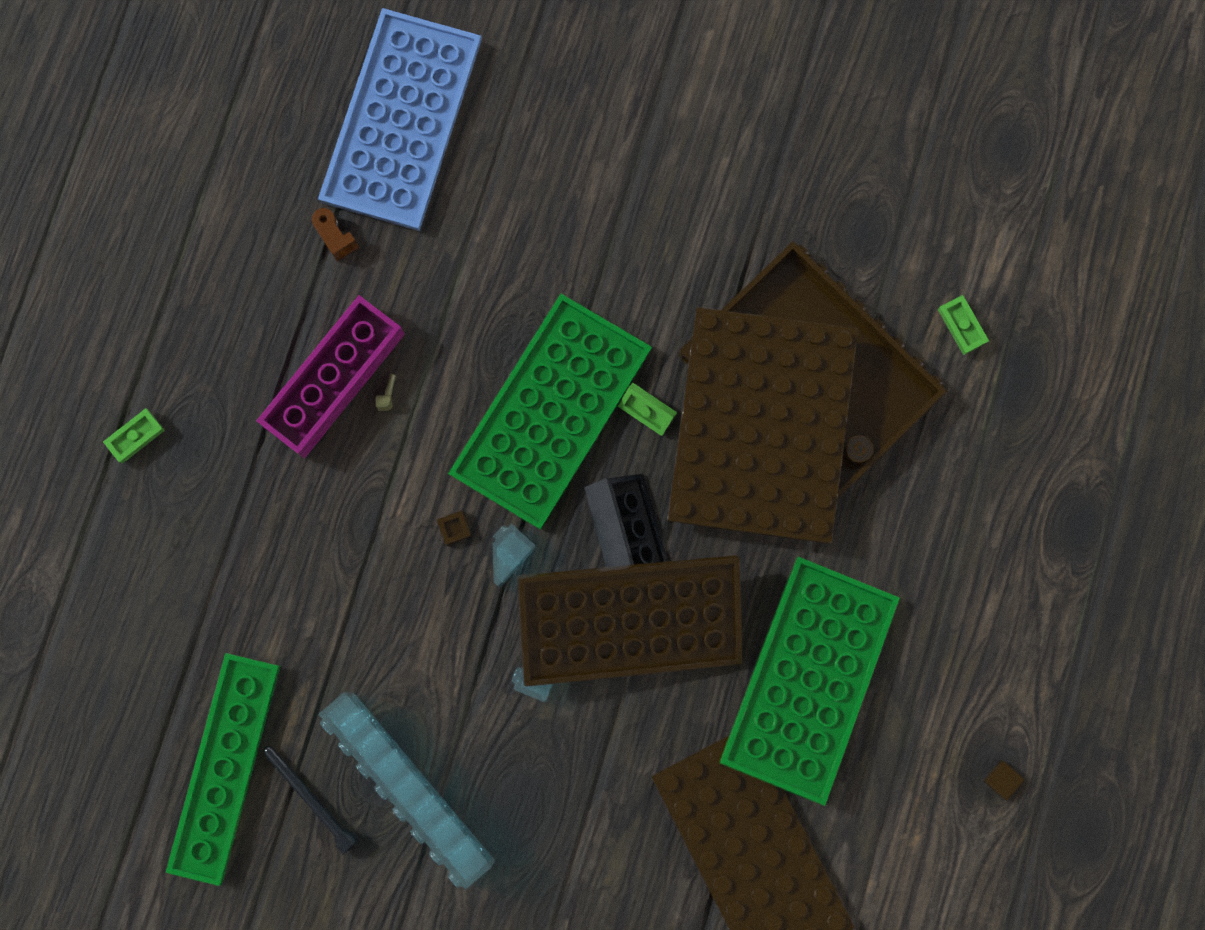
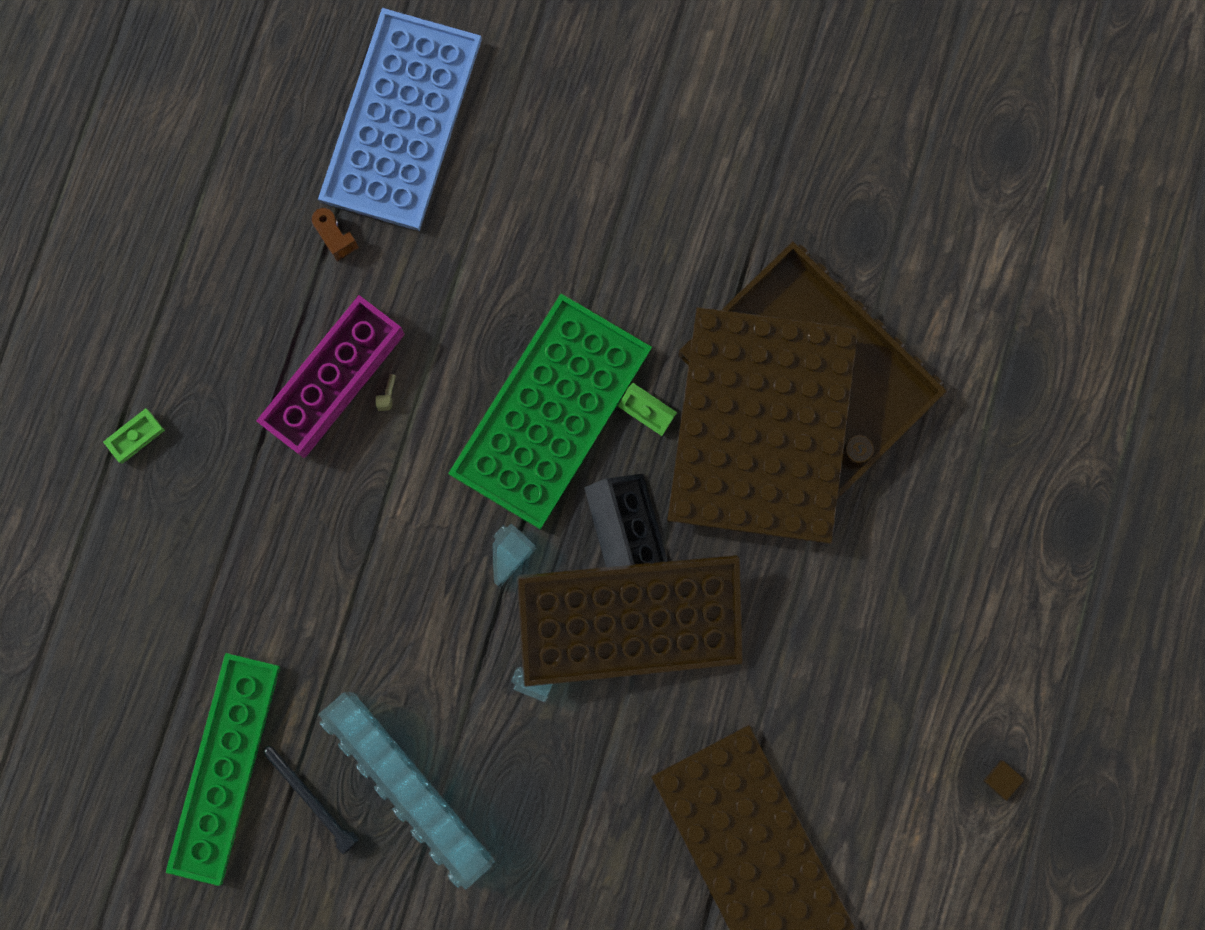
(454, 528): dark brown tile -> none
(809, 681): green plate -> none
(963, 325): bright green plate -> none

